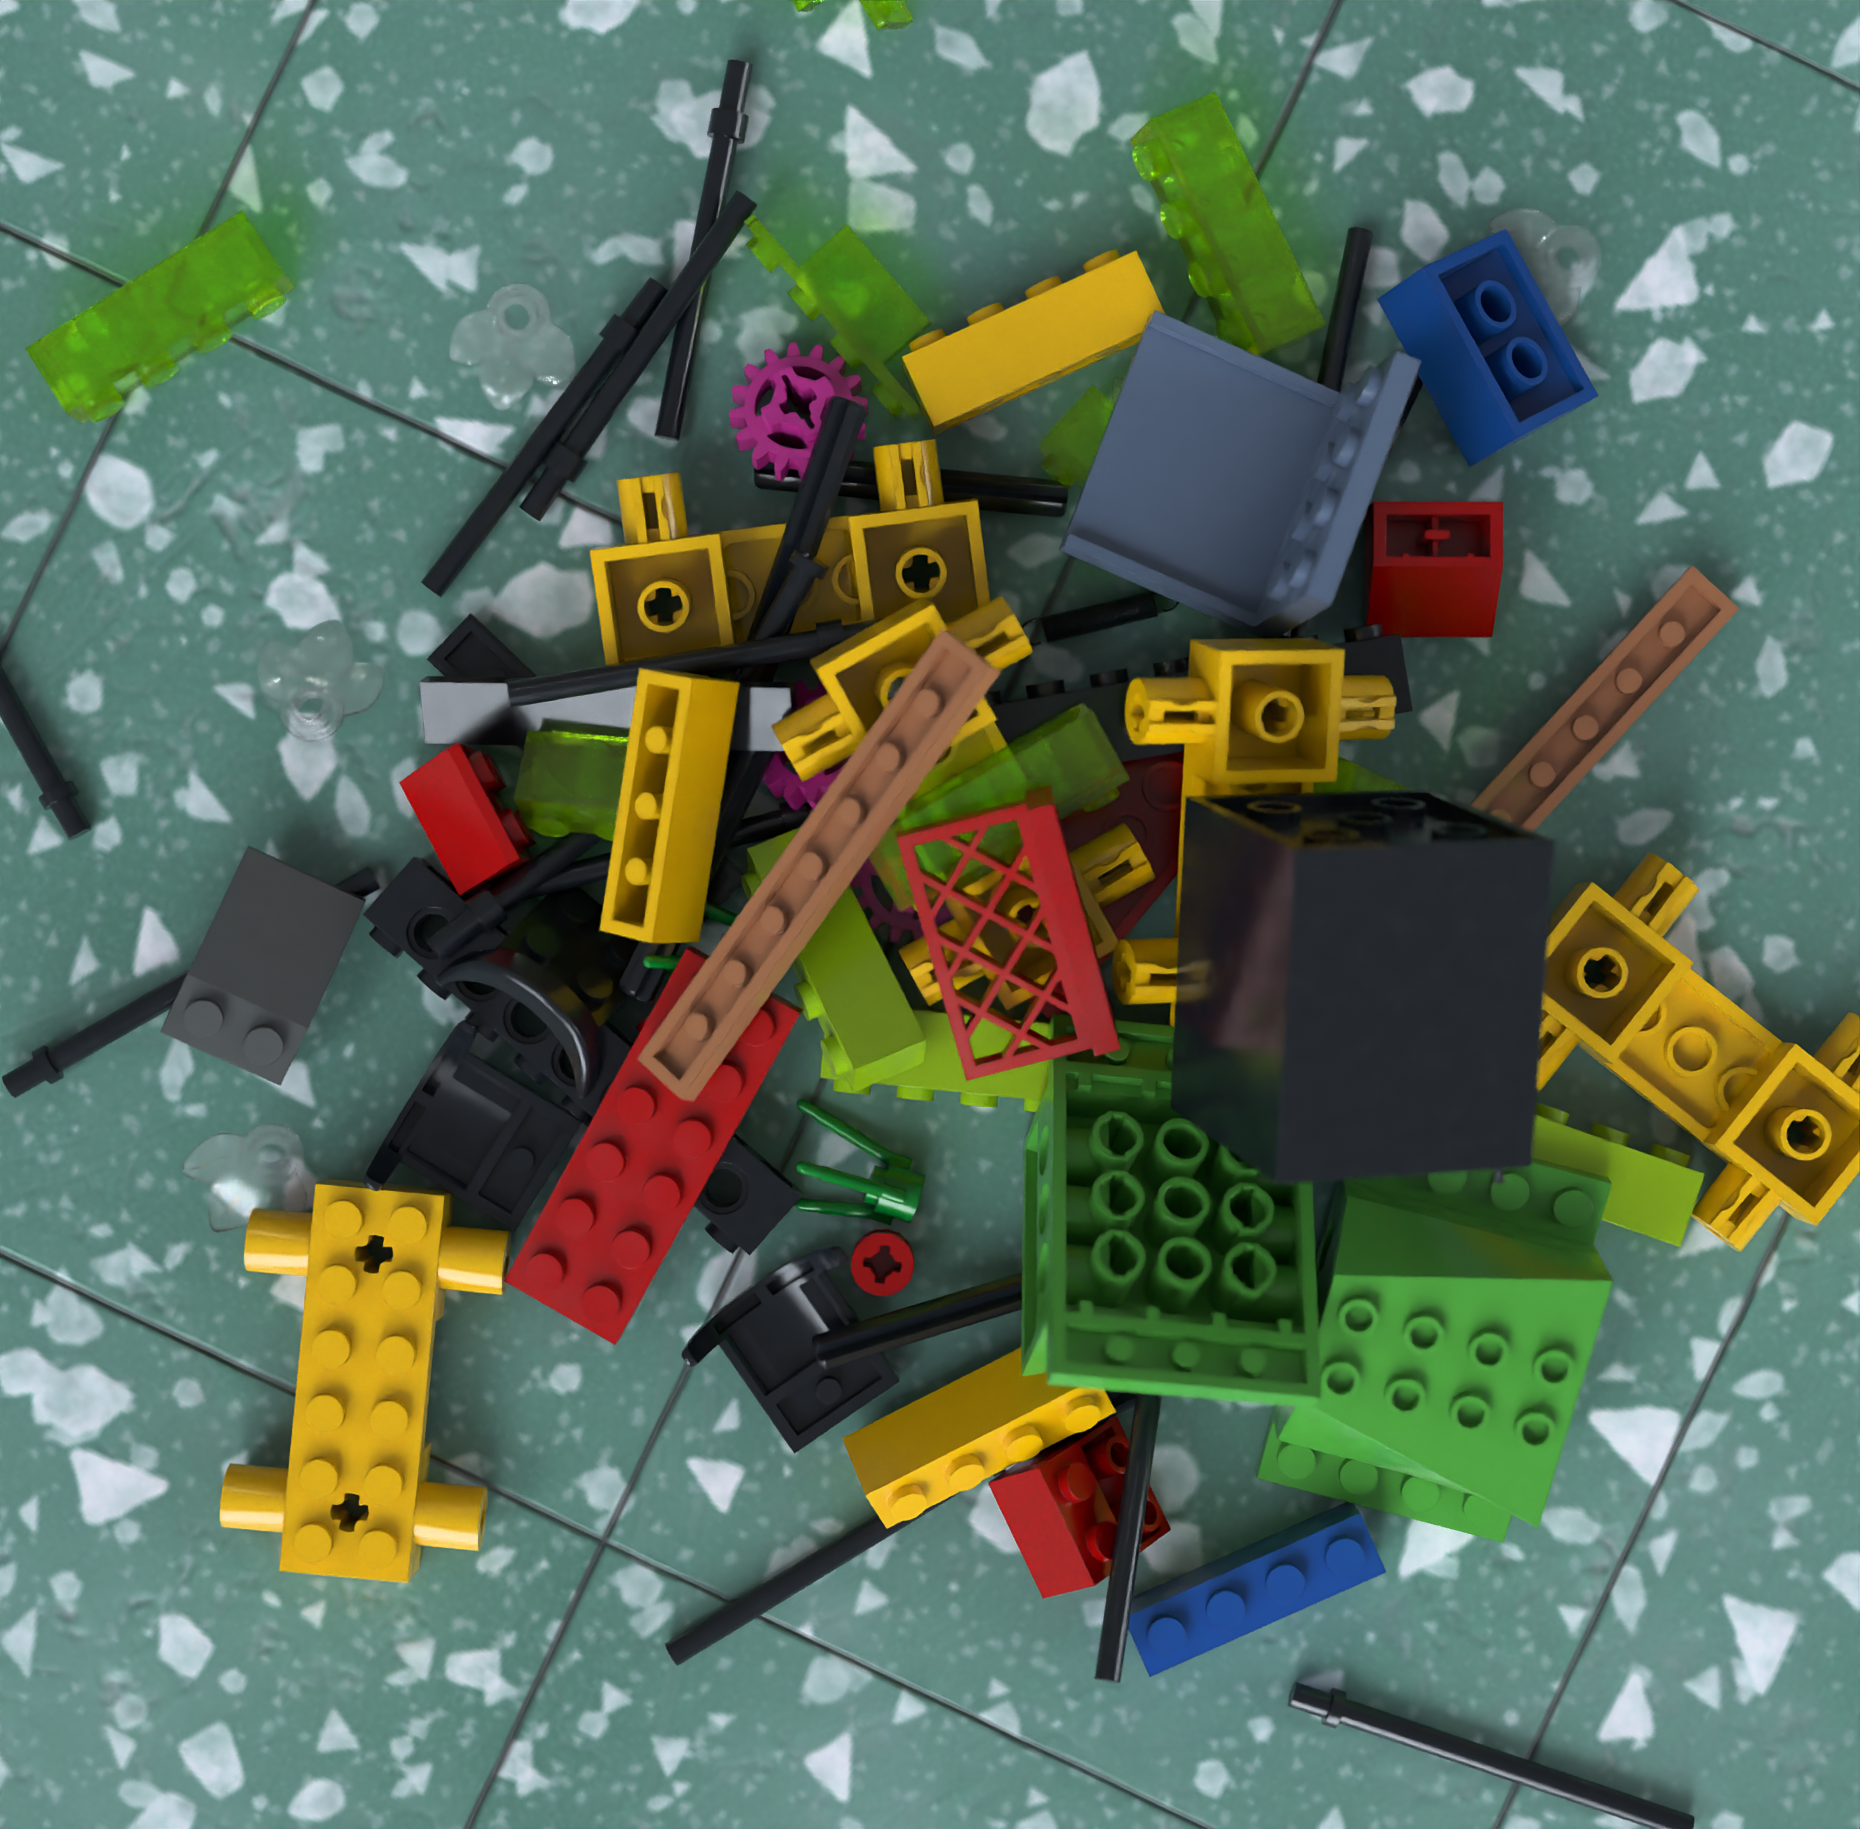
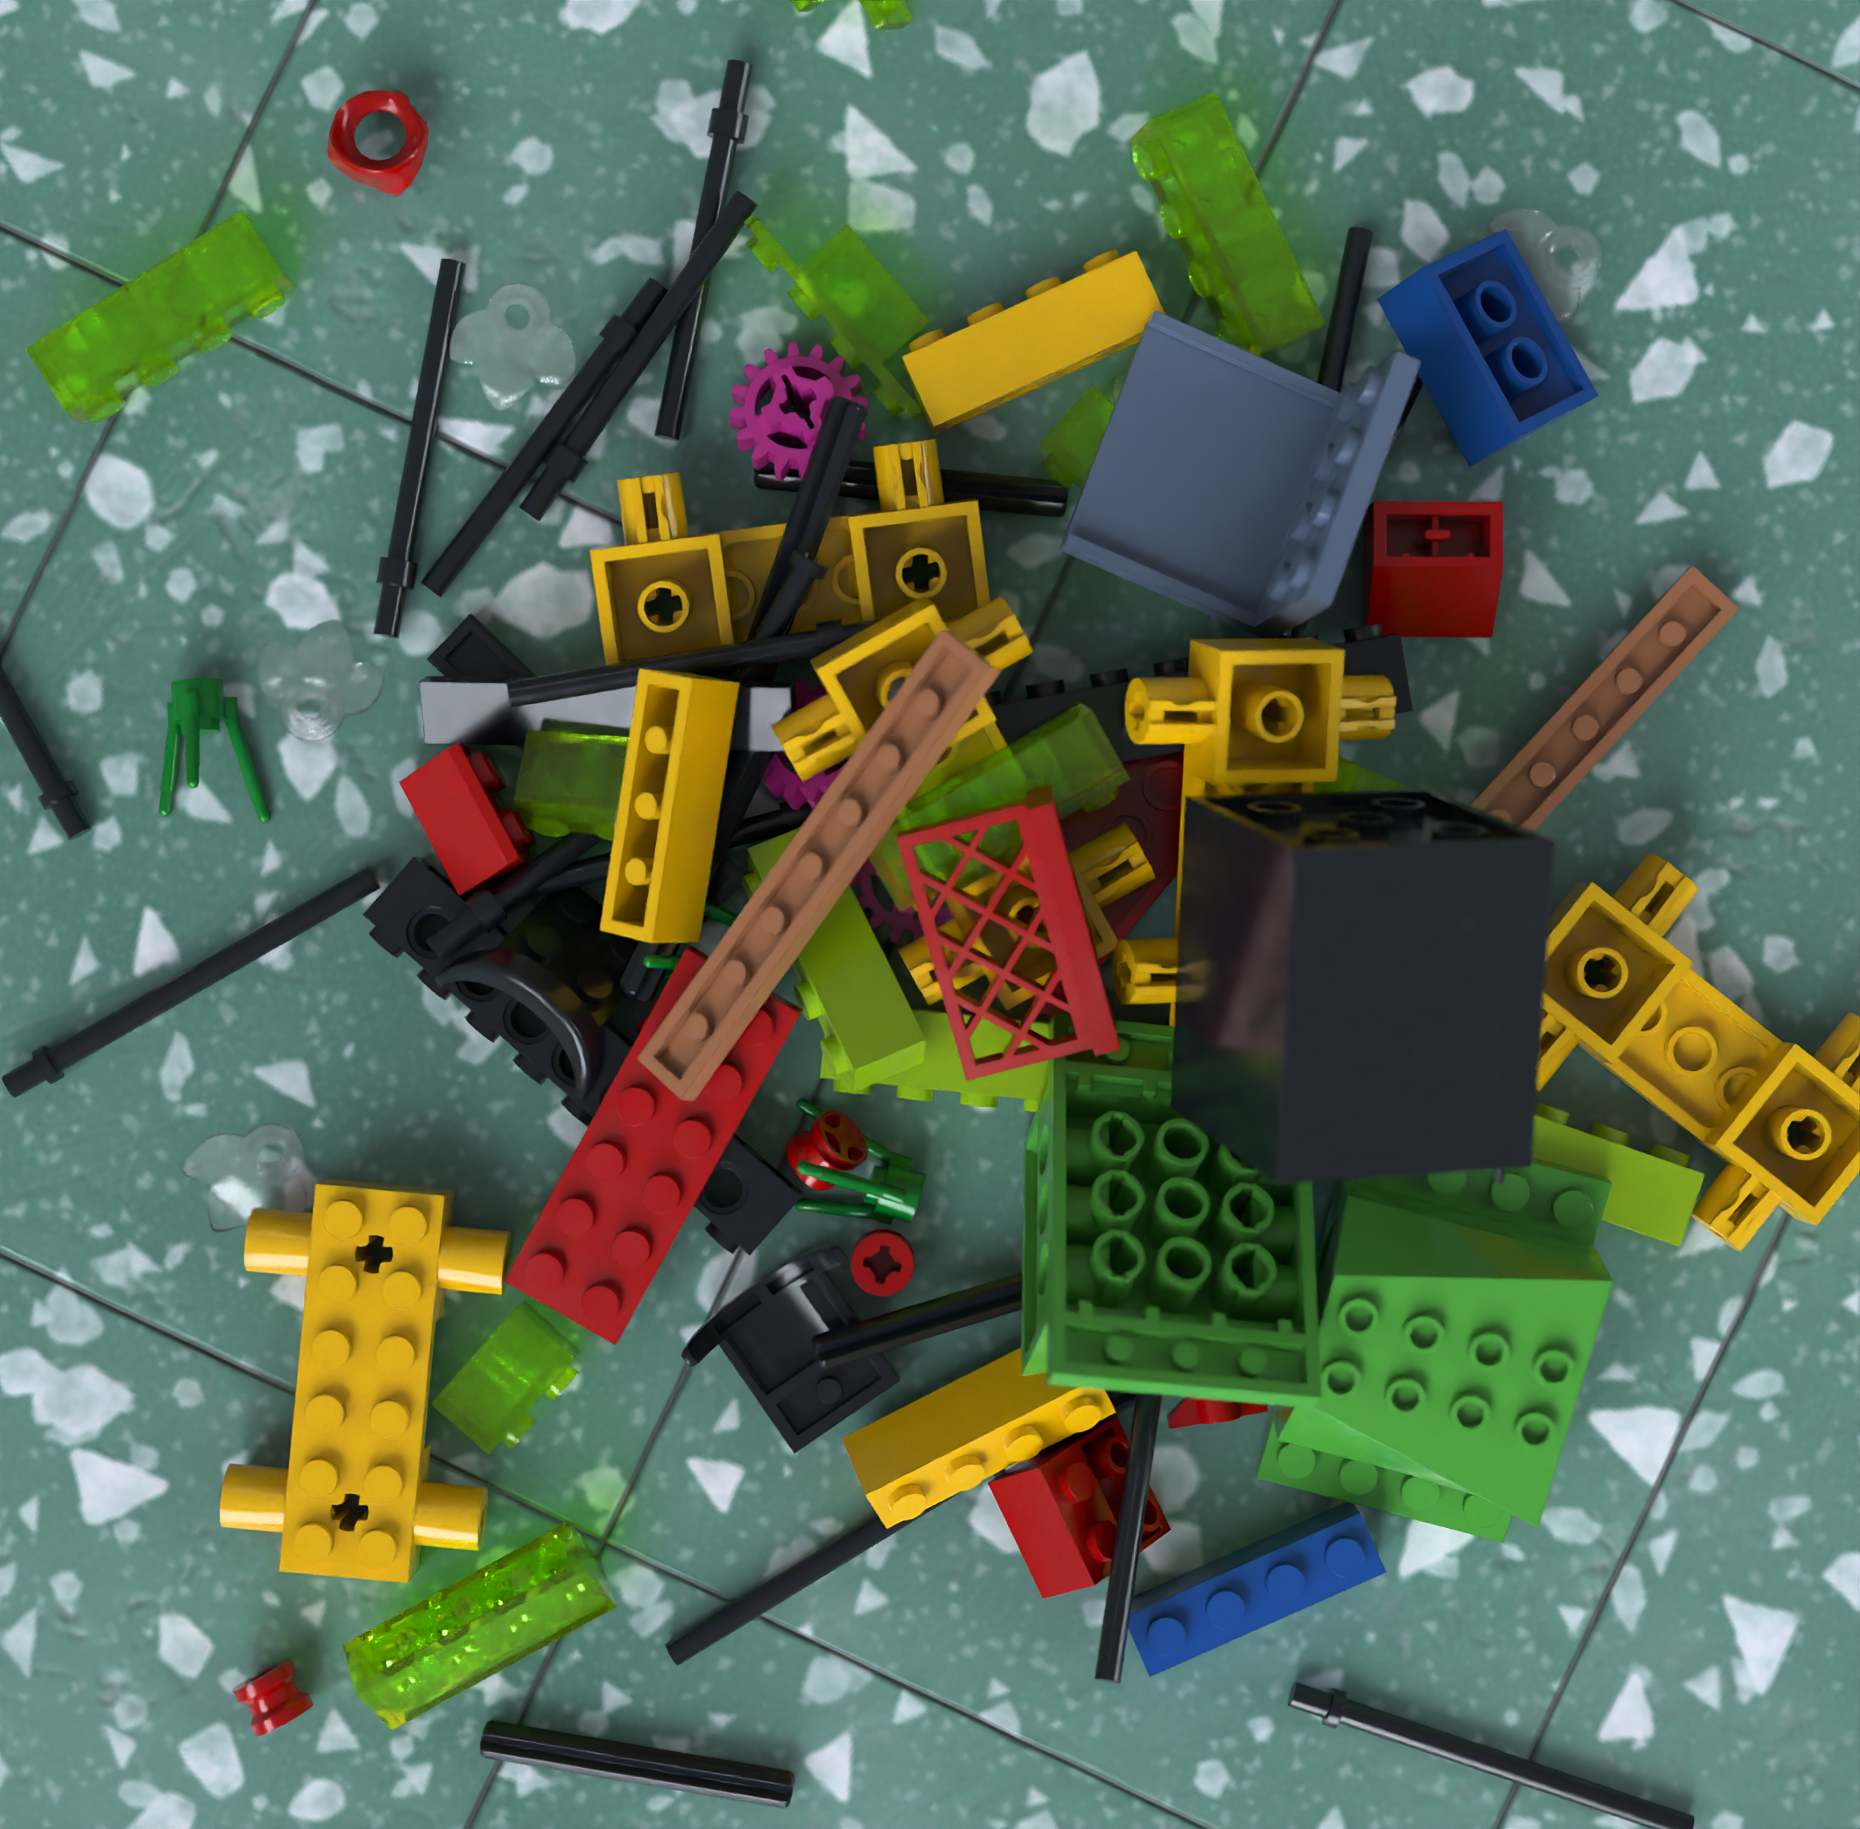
(195, 712): none -> green plant
(263, 966): dark grey slope -> none
(273, 1697): none -> red wheel
(386, 175): none -> red piece
(397, 570): none -> black bar
(476, 1133): black piece -> none
(479, 1626): none -> clear neon green brick
(507, 1378): none -> clear neon green brick
(637, 1764): none -> black axle
(831, 1143): none -> red wheel
(1098, 617): black piece -> none
(1210, 1411): none -> red piece

